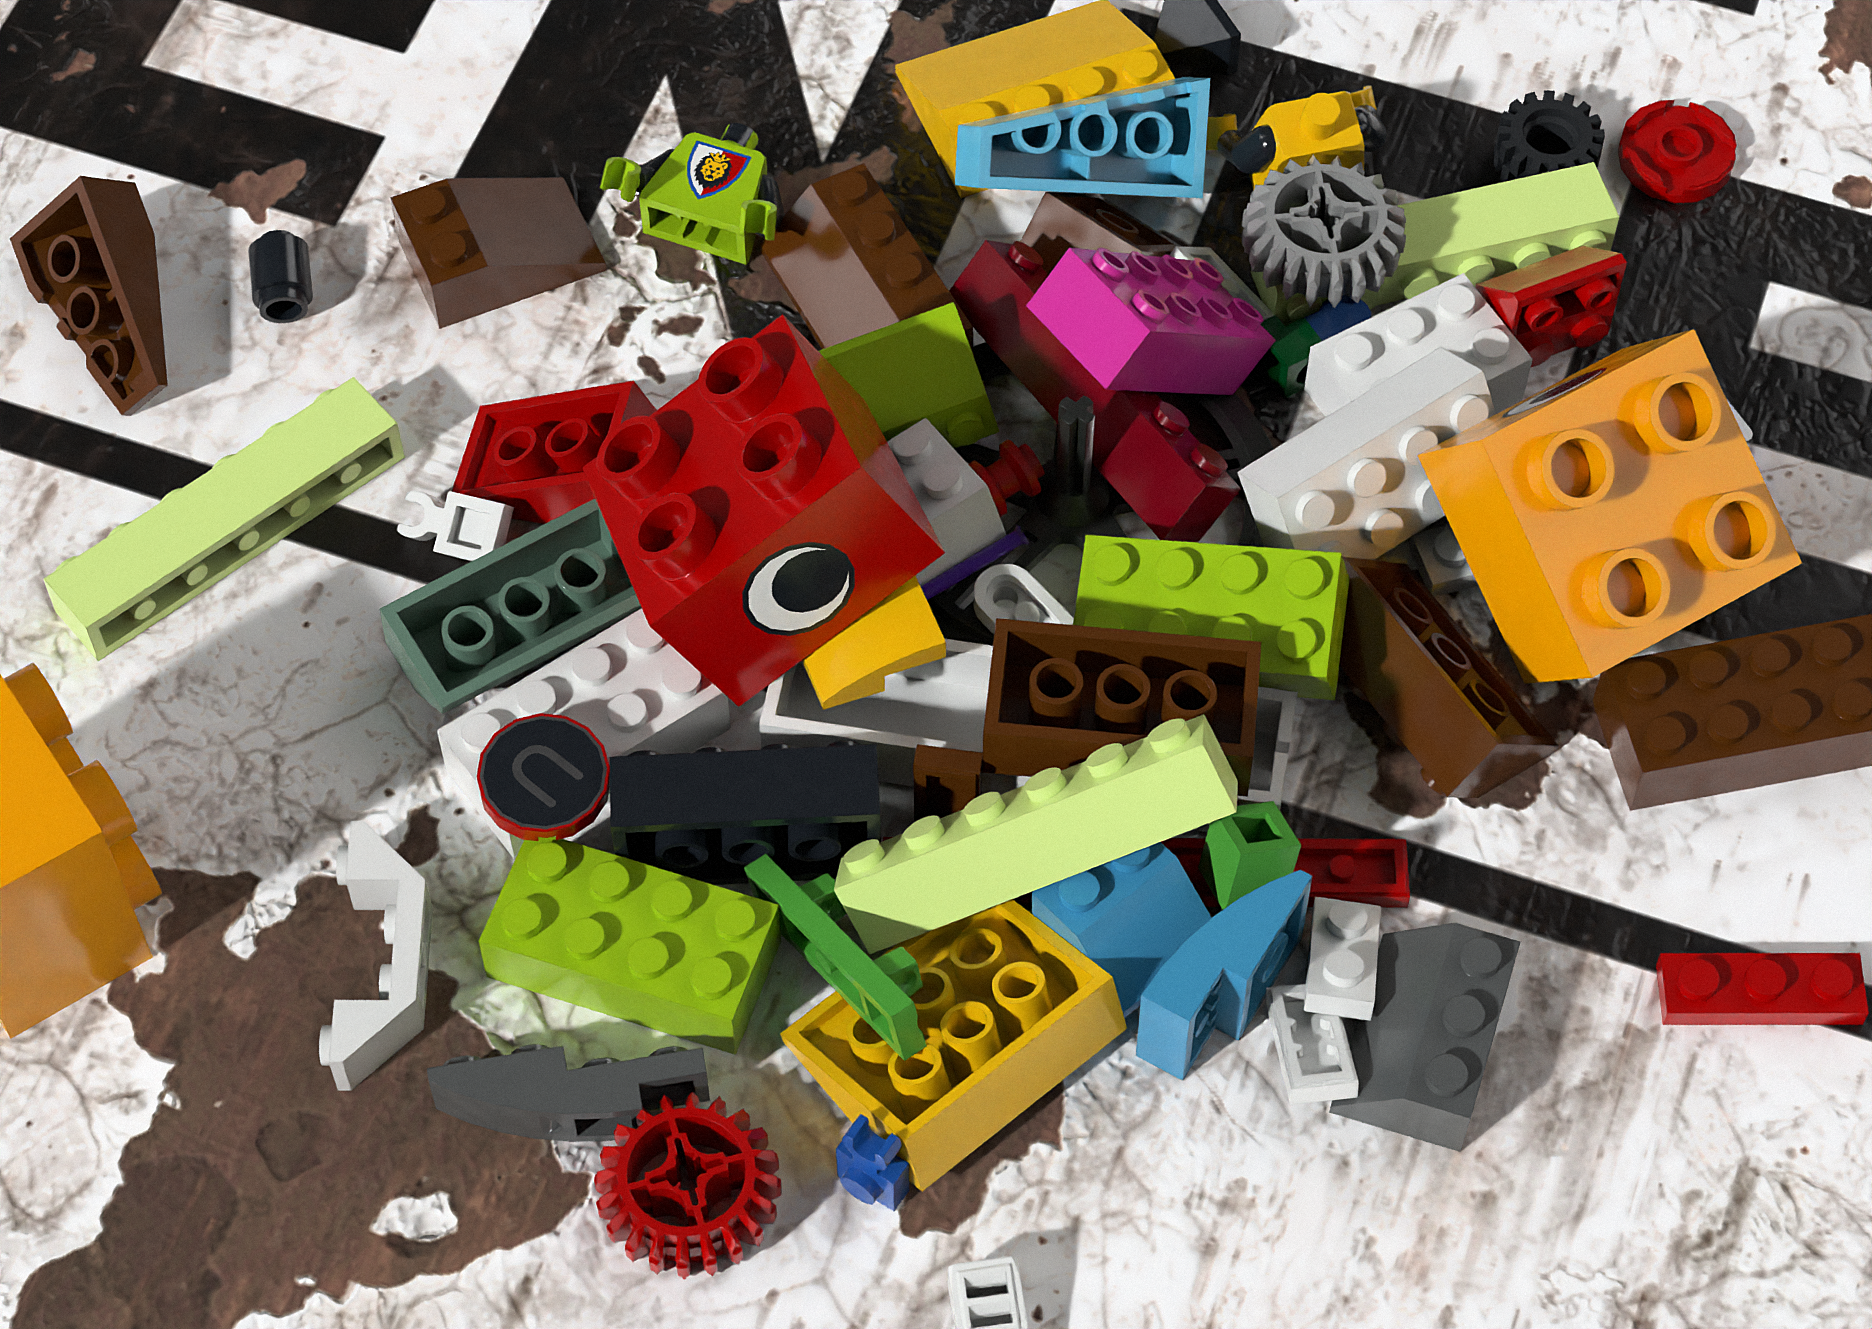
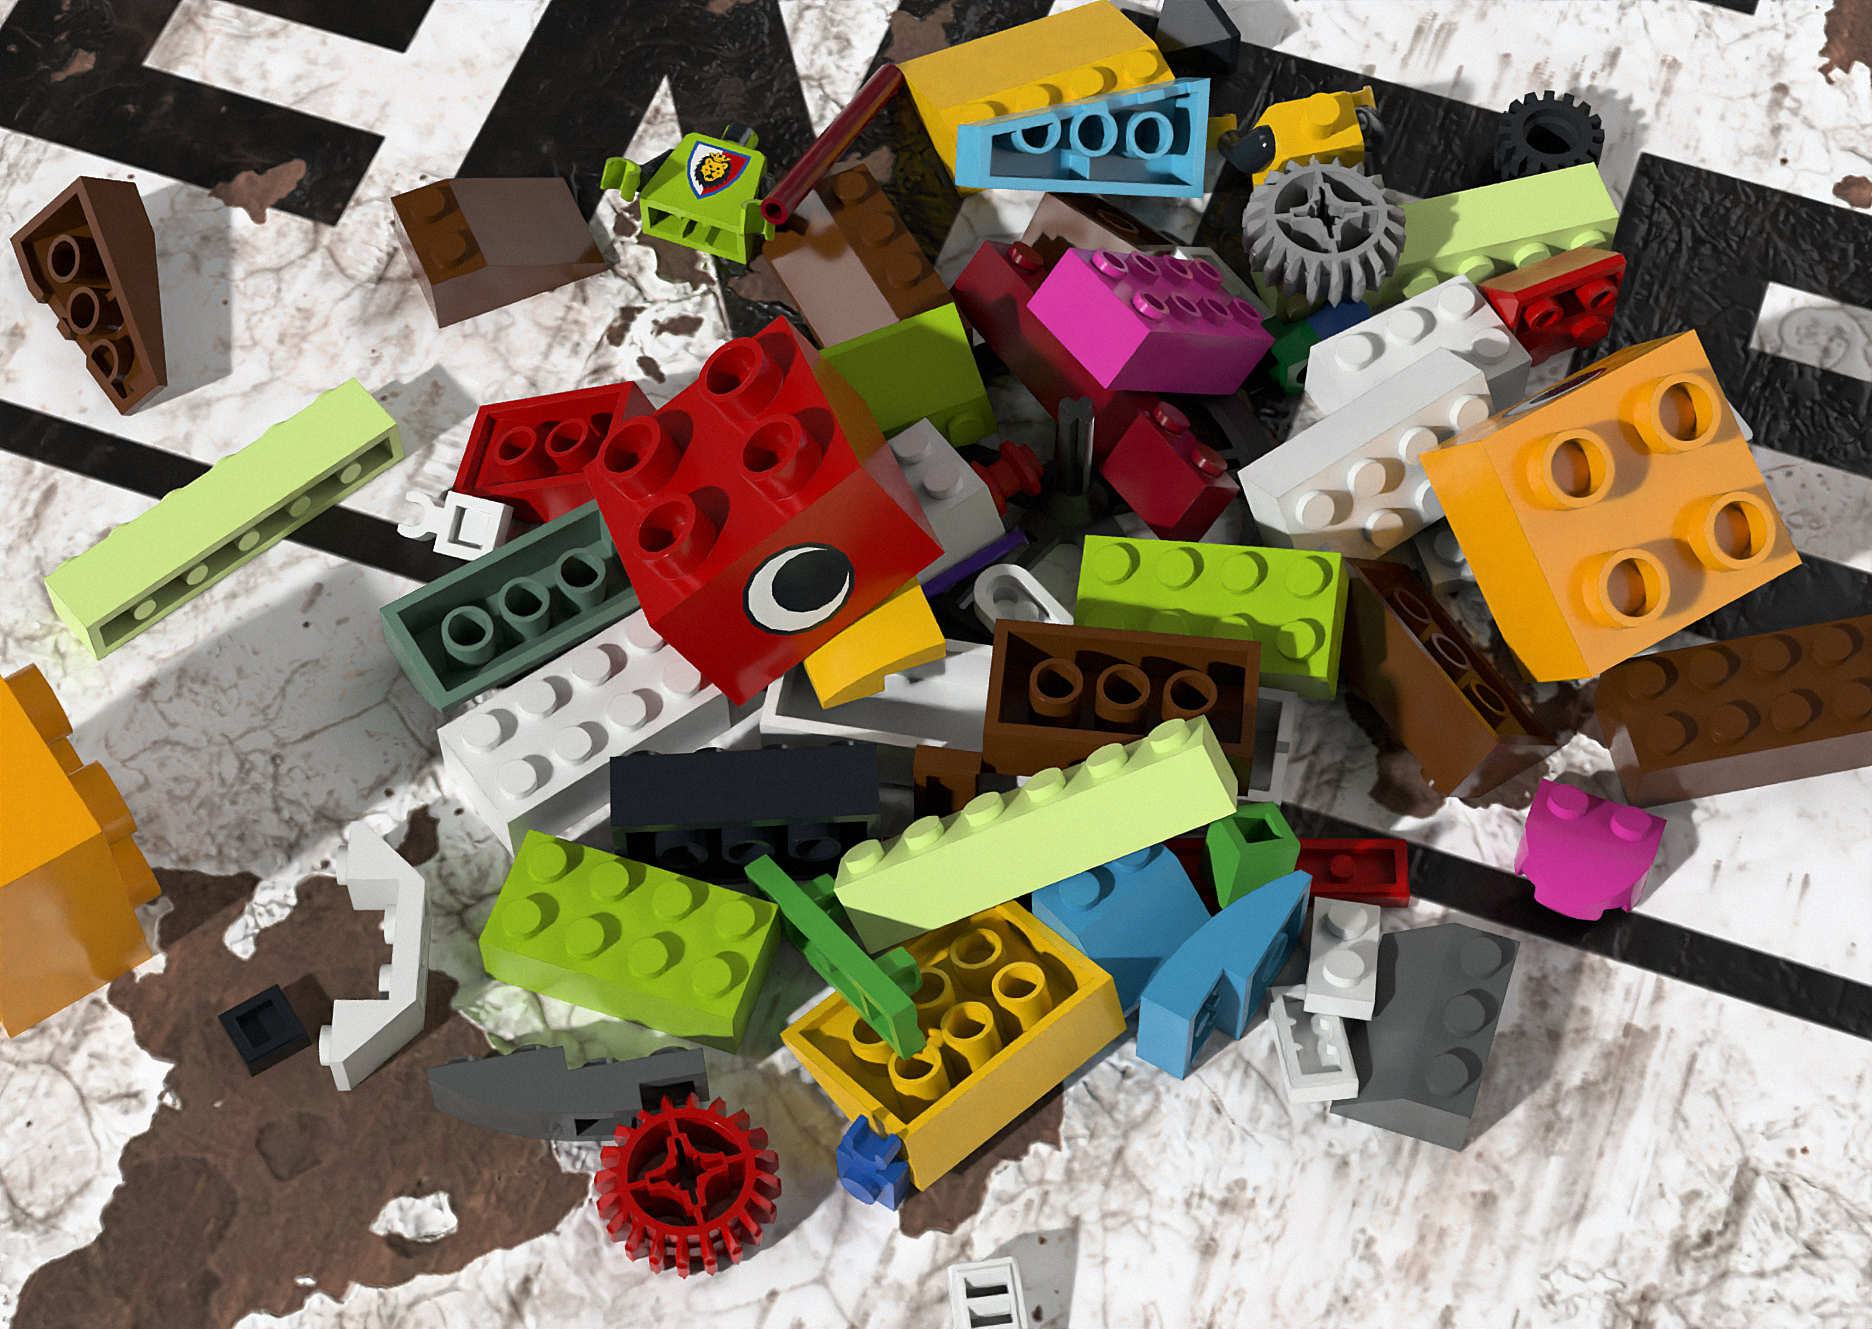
(264, 1030): none -> black tile
(280, 276): black brick -> none
(543, 777): black tile -> none
(831, 144): none -> dark red piece
(1586, 851): none -> dark pink slope
(1677, 151): red tile -> none
(1761, 989): red plate -> none

